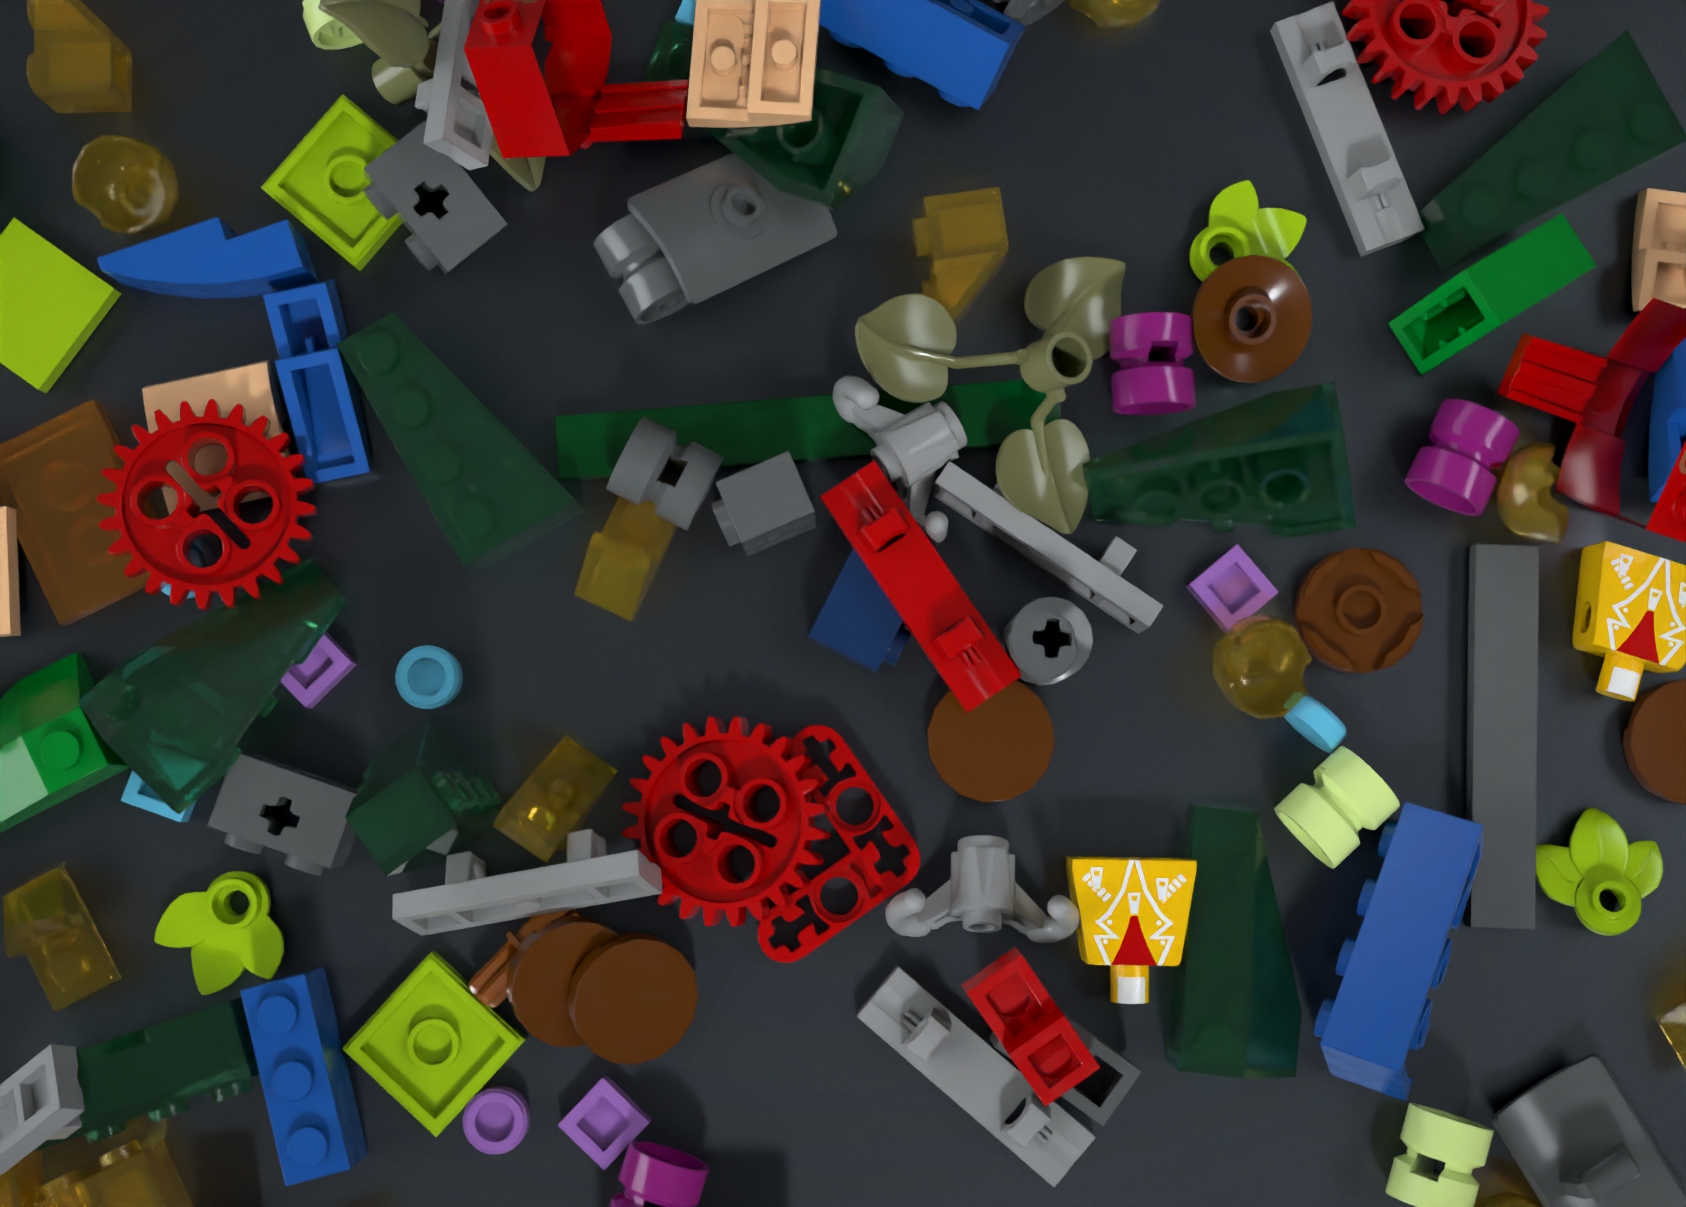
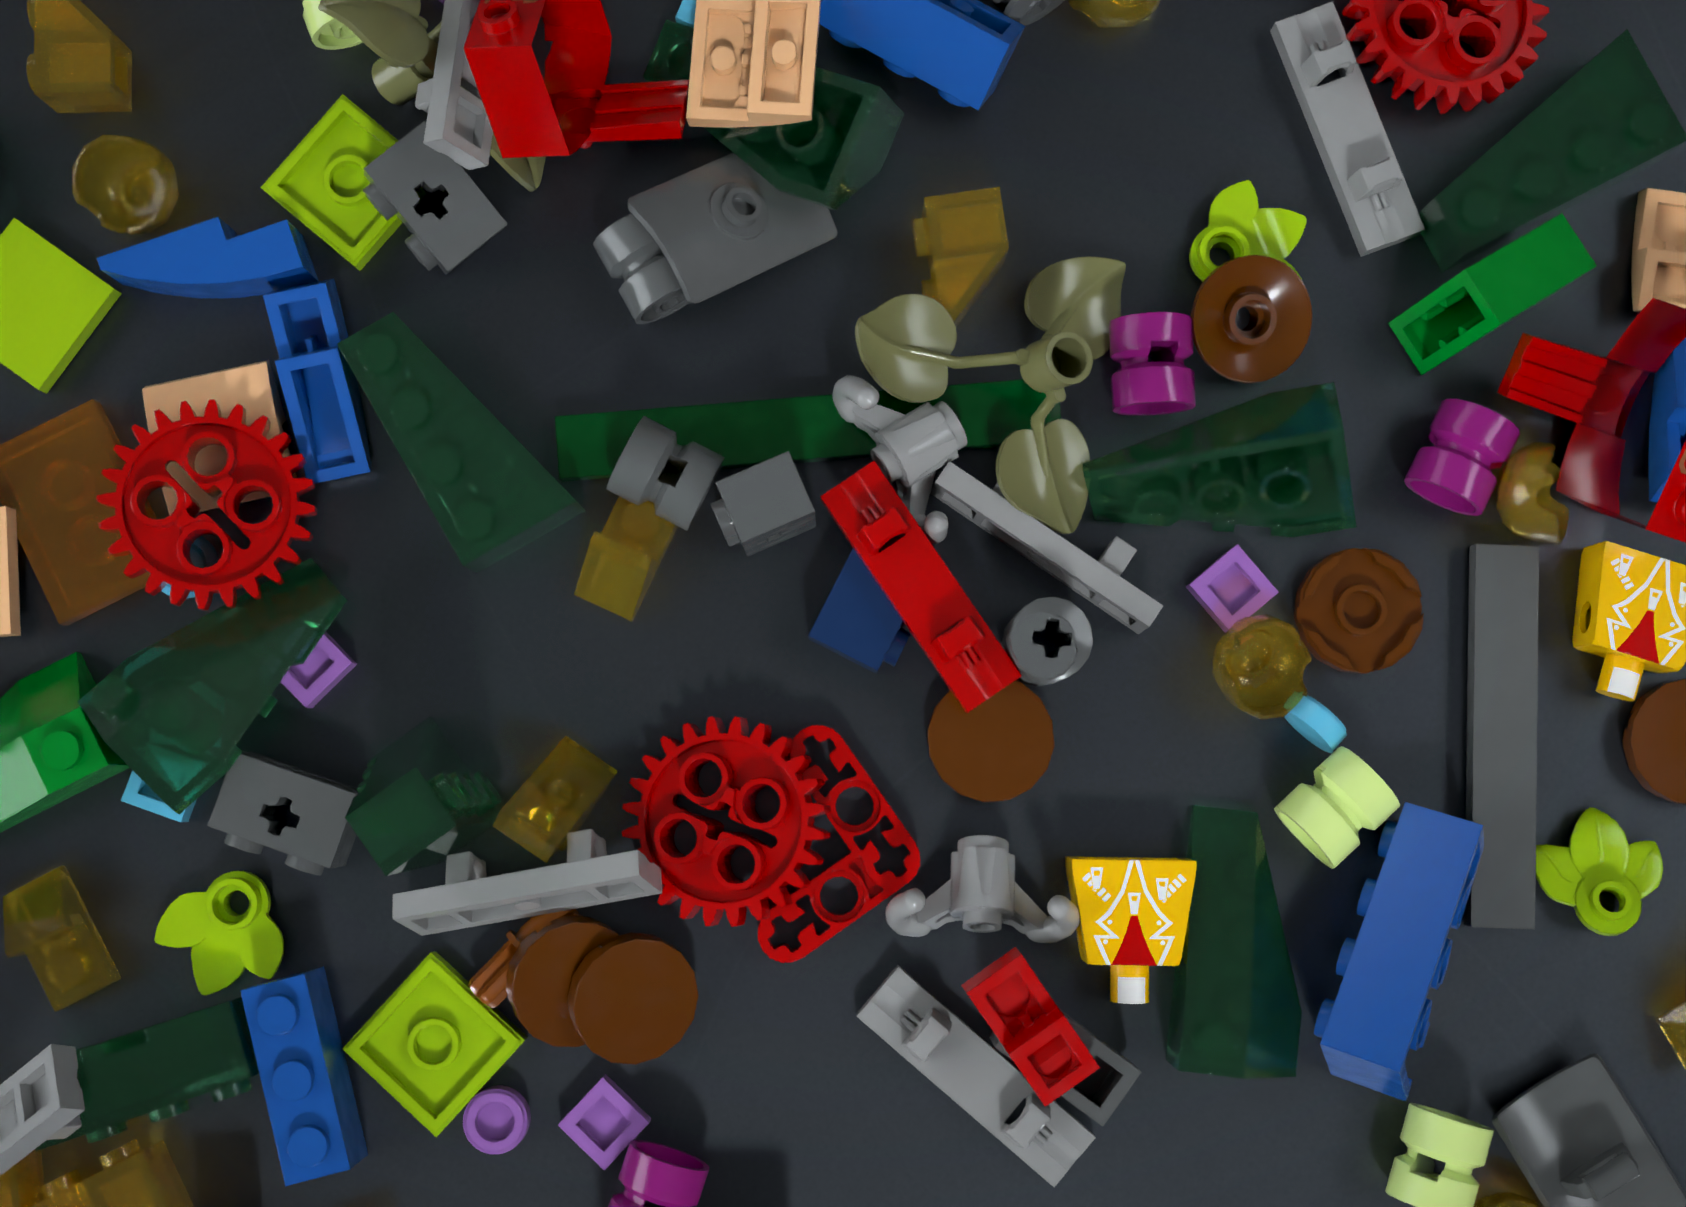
(429, 677): medium azure tile -> none

